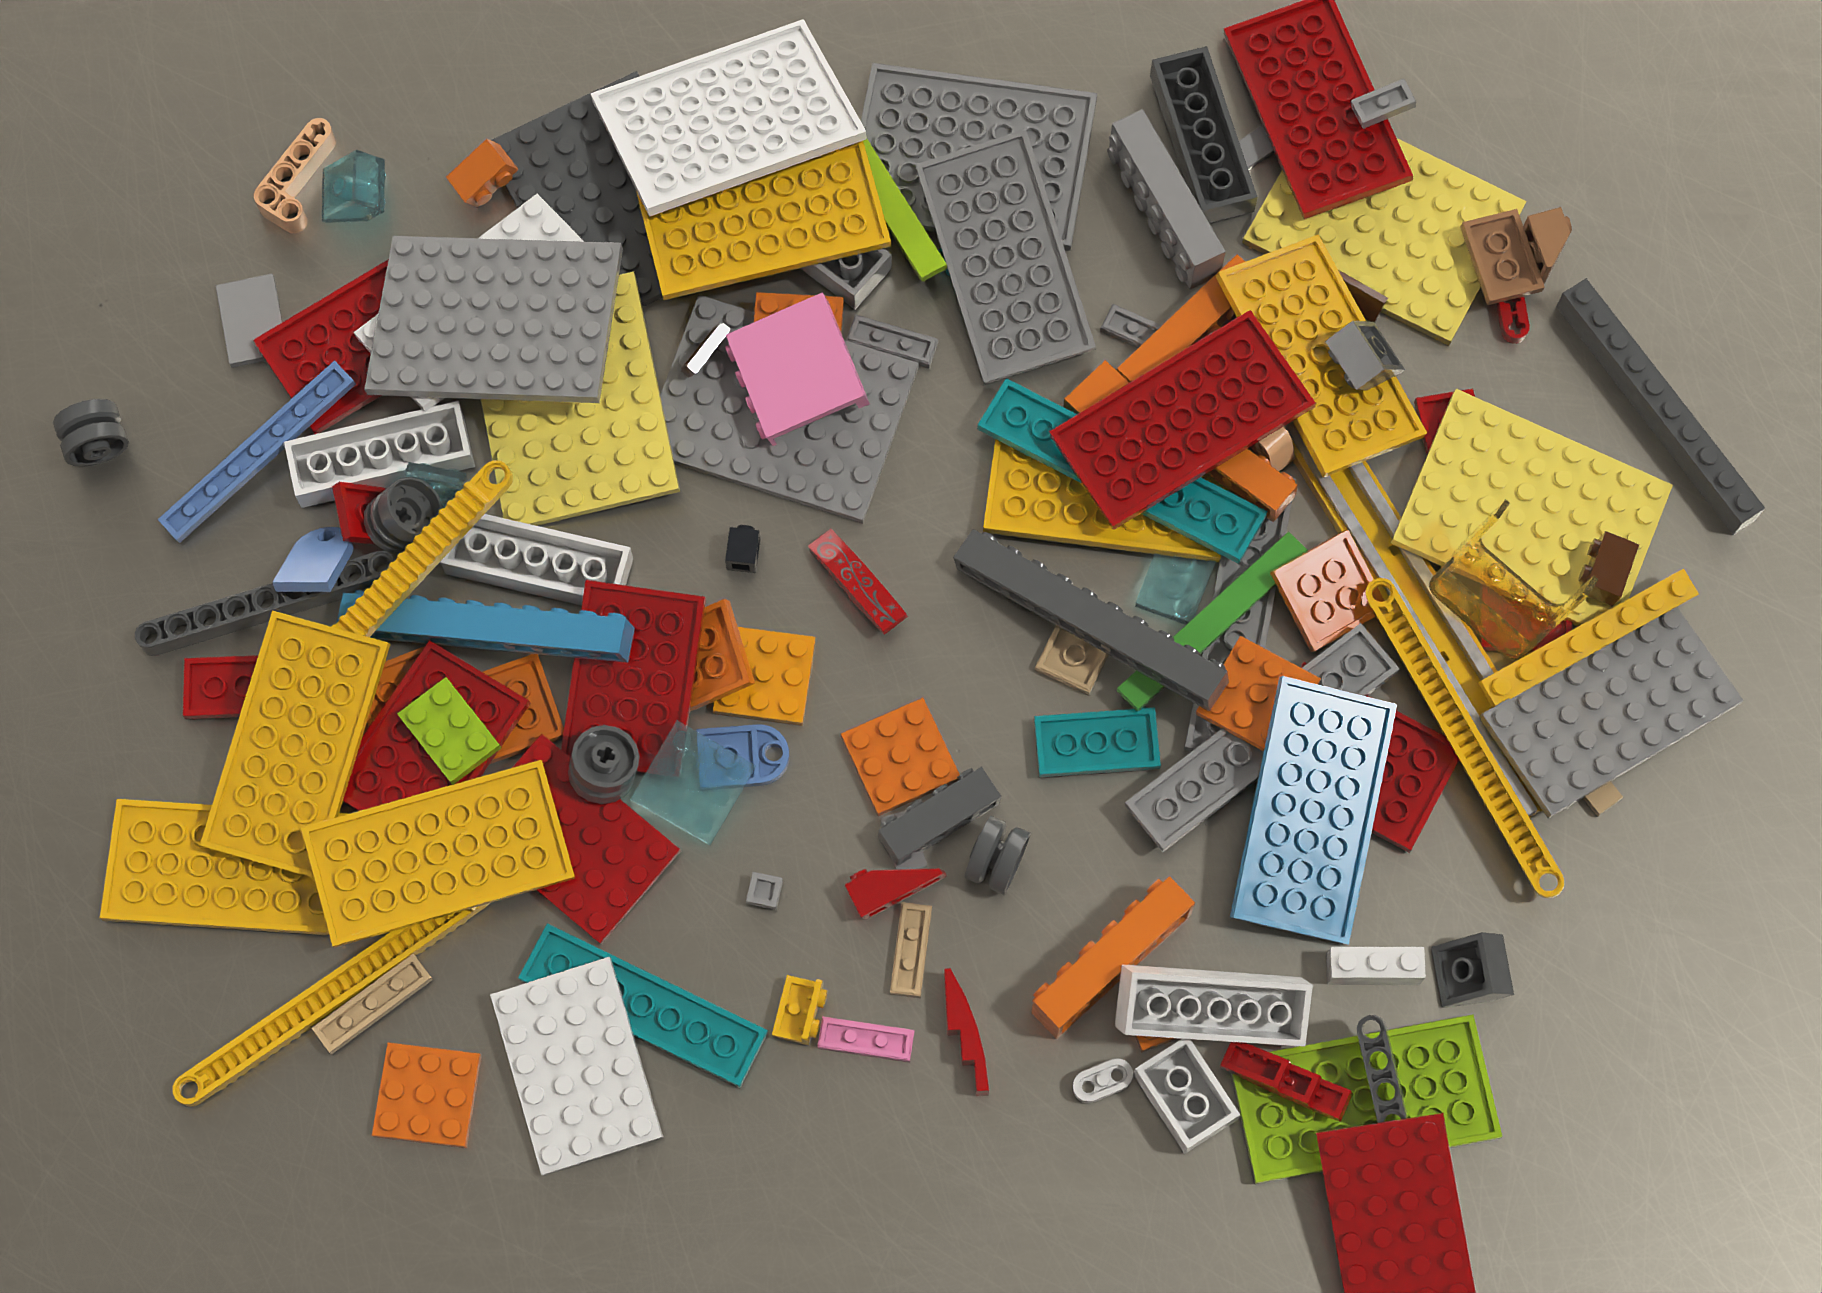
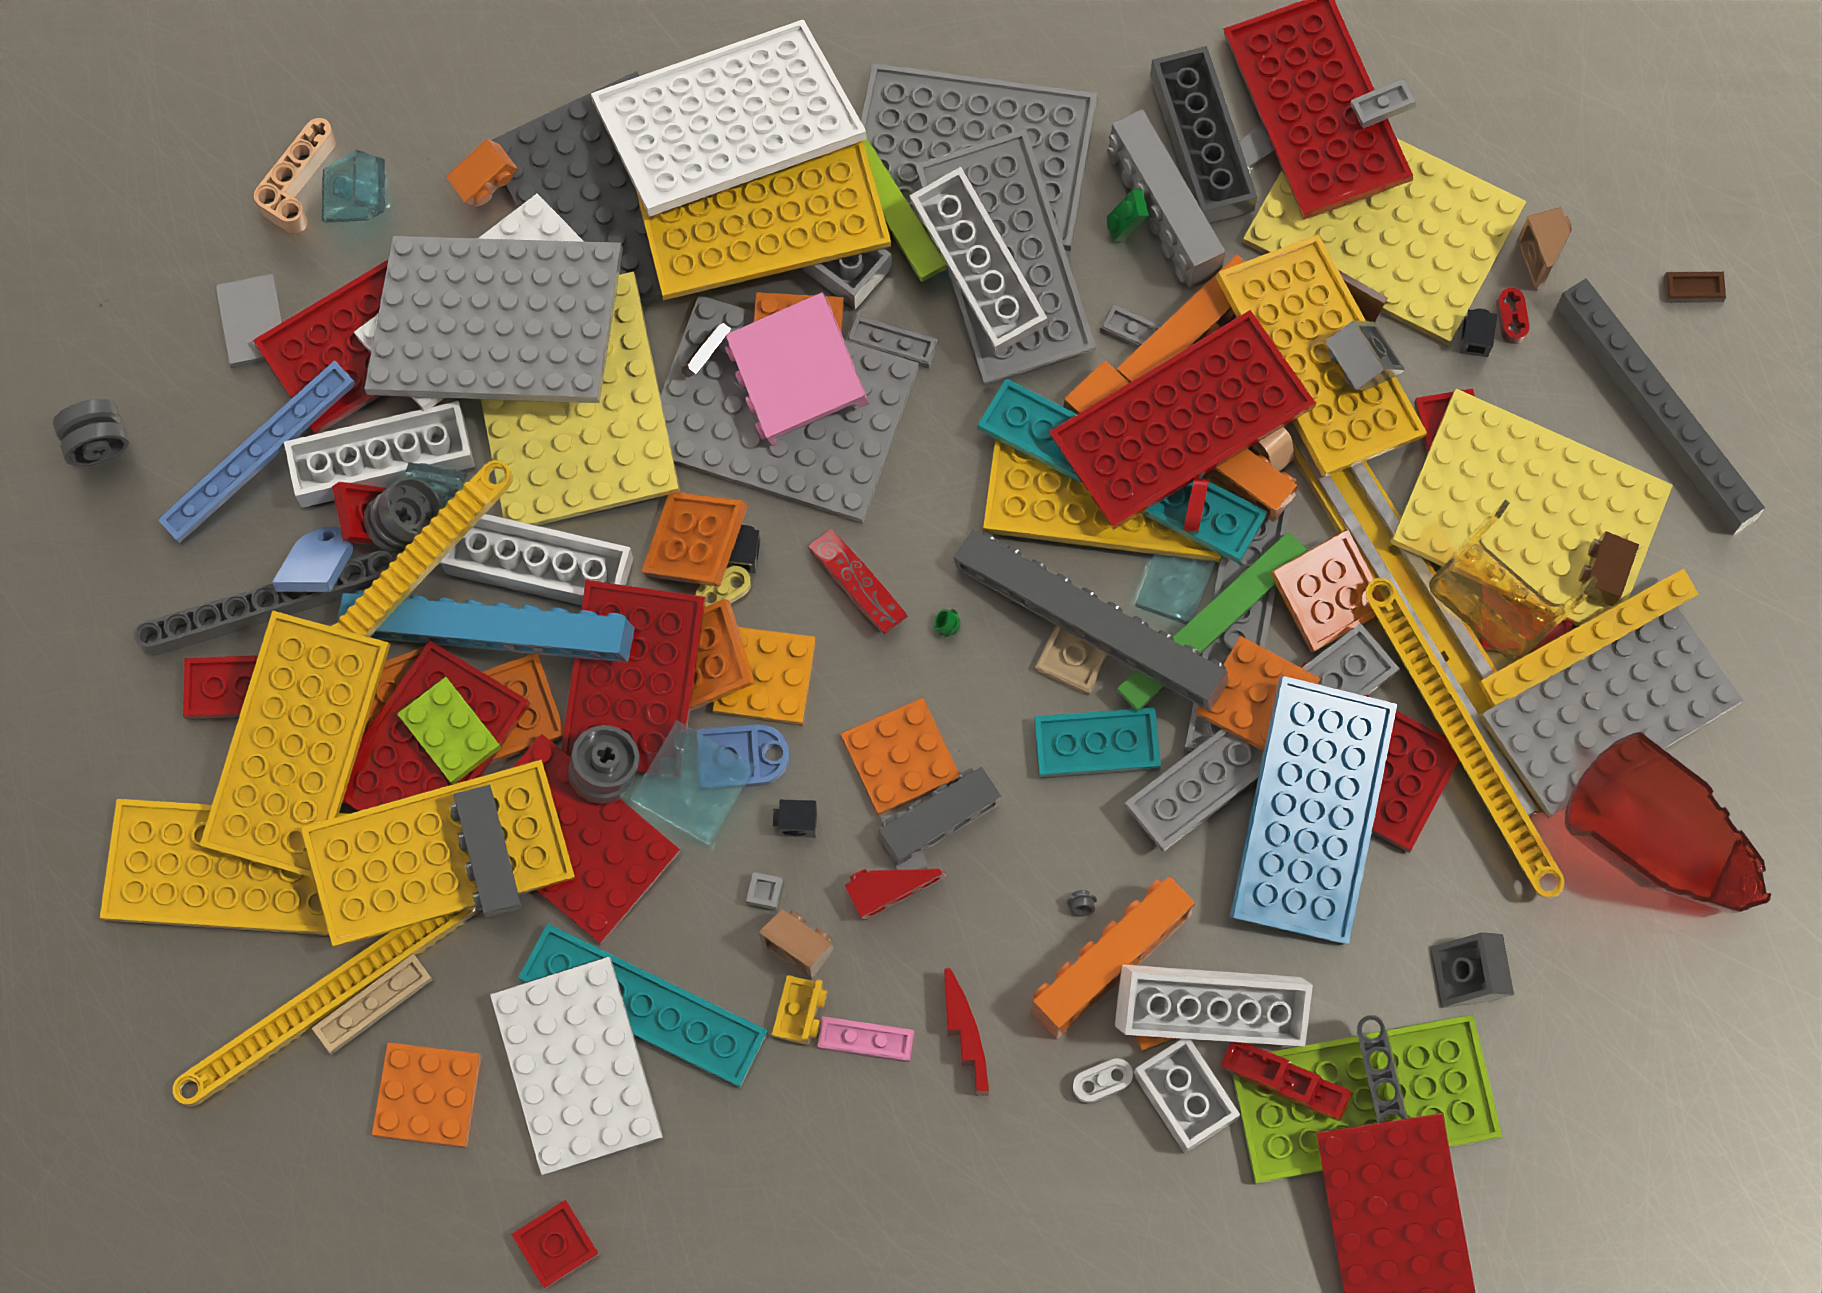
(487, 851): none -> dark grey brick
(555, 1244): none -> red plate
(694, 538): none -> orange plate
(725, 590): none -> light yellow plate
(796, 818): none -> black brick
(796, 943): none -> medium nougat slope
(911, 950): tan tile -> none
(947, 622): none -> green plate
(979, 260): none -> white brick
(993, 853): dark grey wheel -> none
(1081, 903): none -> dark grey plate
(1127, 216): none -> green plate
(1196, 505): none -> red beam
(1375, 965): white brick -> none
(1478, 332): none -> black brick
(1502, 257): medium nougat plate -> none
(1664, 828): none -> clear red windscreen
(1694, 287): none -> reddish brown tile

